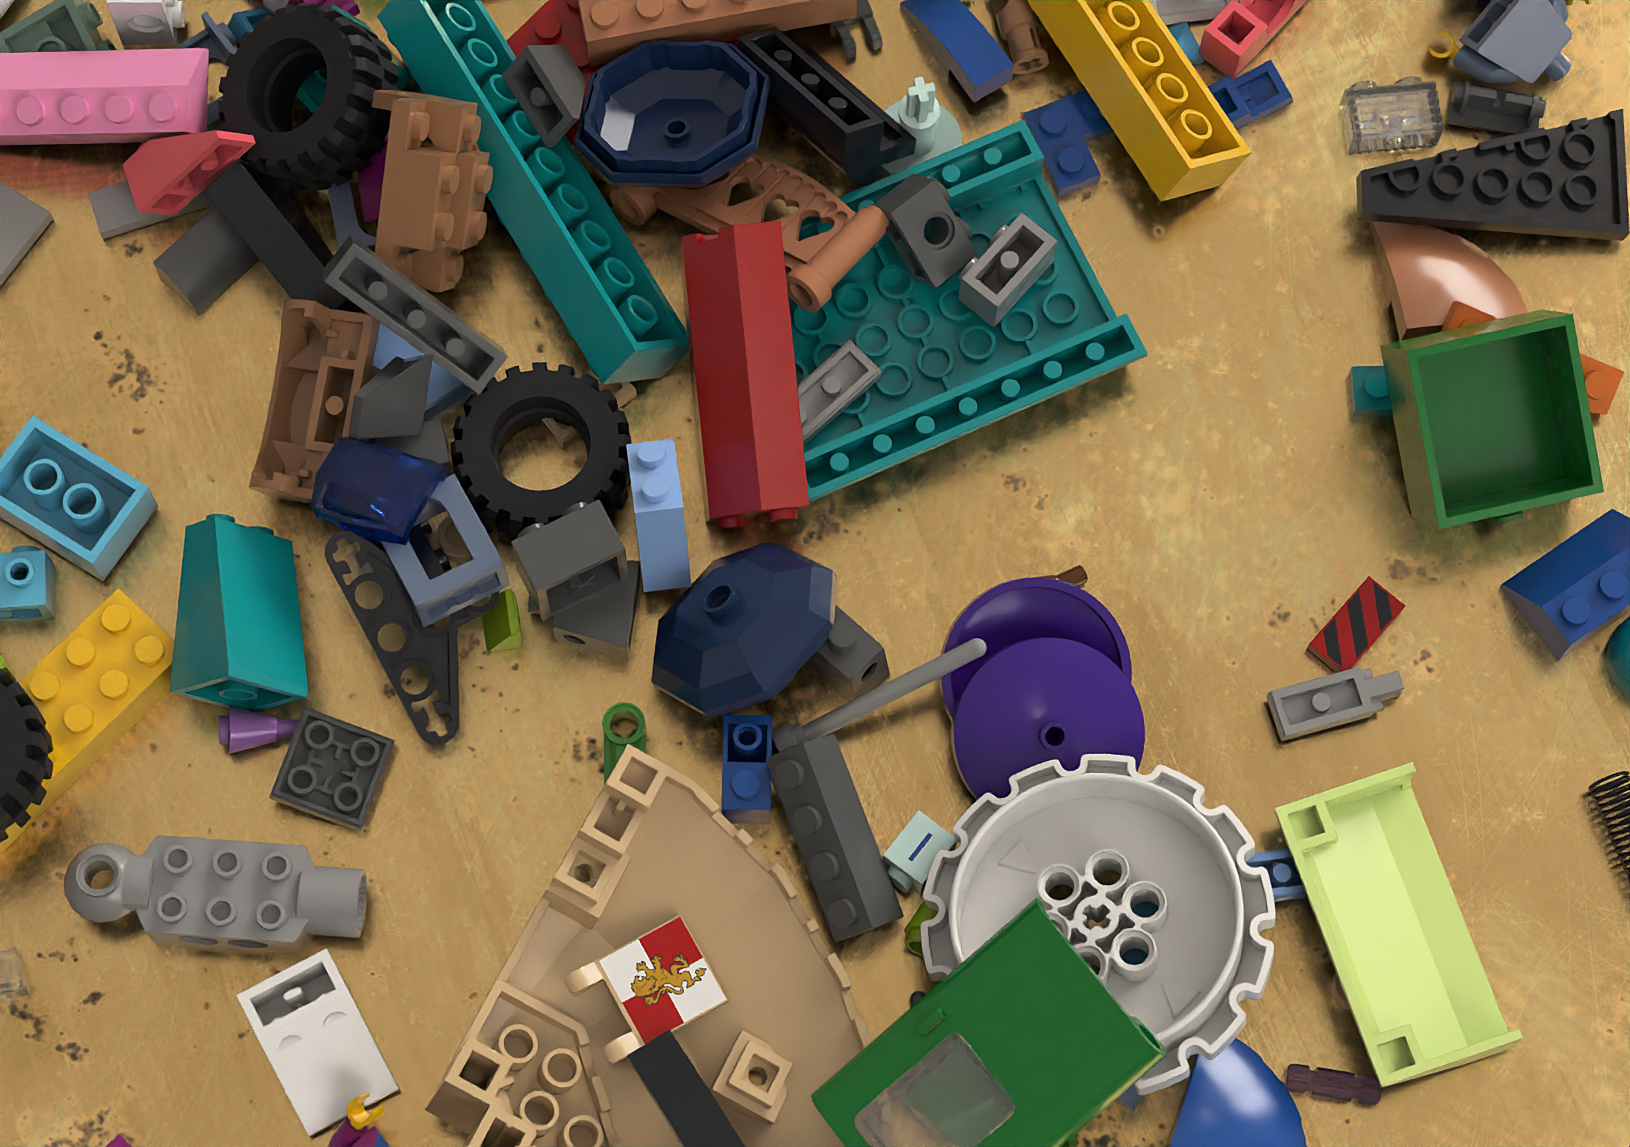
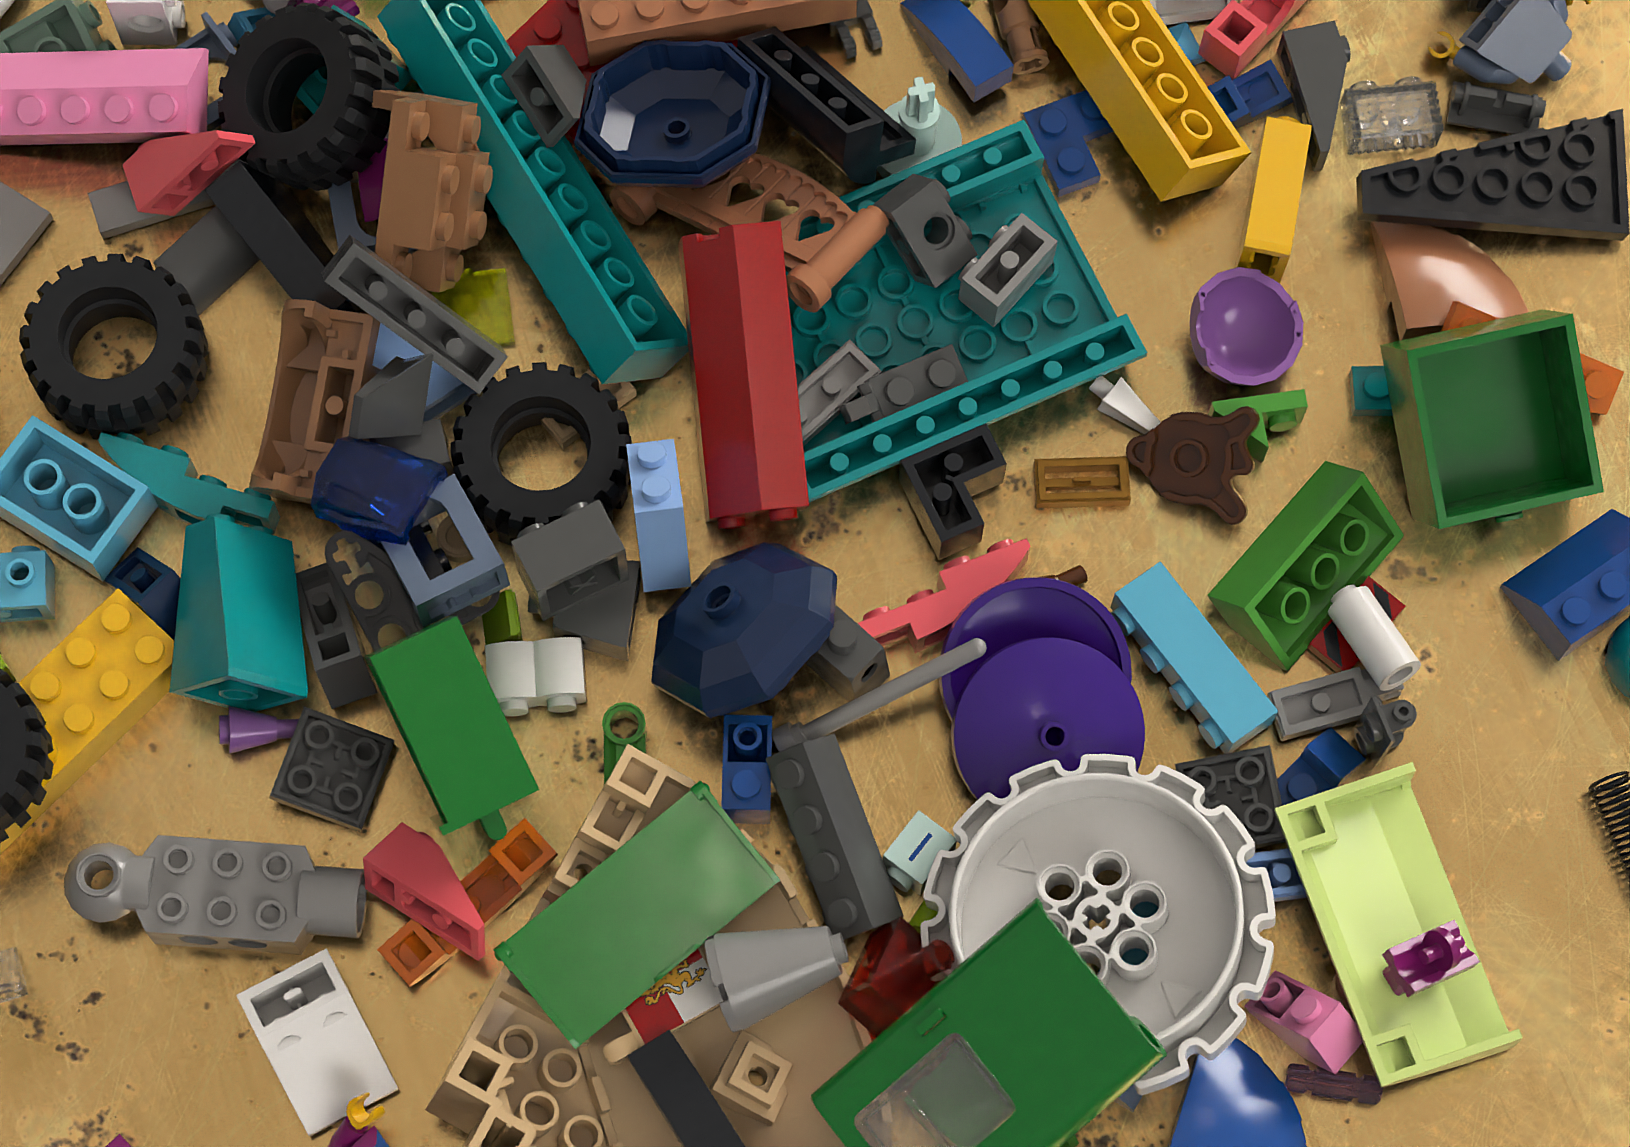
(92, 296): none -> black tyre
(150, 586): none -> dark blue slope
(177, 490): none -> teal slope
(333, 638): none -> dark grey slope
(419, 881): none -> coral slope
(452, 726): none -> green container
(483, 302): none -> clear neon green piece
(491, 888): none -> orange slope
(537, 674): none -> white brick
(637, 915): none -> green door
(771, 969): none -> light grey cone
(892, 974): none -> clear red brick
(906, 385): none -> dark grey hinge
(931, 614): none -> coral slope
(942, 487): none -> black brick
(1082, 499): none -> pearl gold tile
(1123, 404): none -> white piece
(1192, 659): none -> medium azure brick
(1197, 457): none -> reddish brown tile
(1245, 327): none -> medium lavender cylinder
(1246, 785): none -> dark grey tile
(1274, 197): none -> yellow slope
(1276, 410): none -> bright green slope
(1307, 1021): none -> bright pink slope
(1313, 548): none -> bright green slope
(1314, 72): none -> dark grey slope
(1321, 767): none -> blue slope
(1373, 637): none -> white brick
(1383, 727): none -> dark grey hinge
(1427, 960): none -> magenta hips

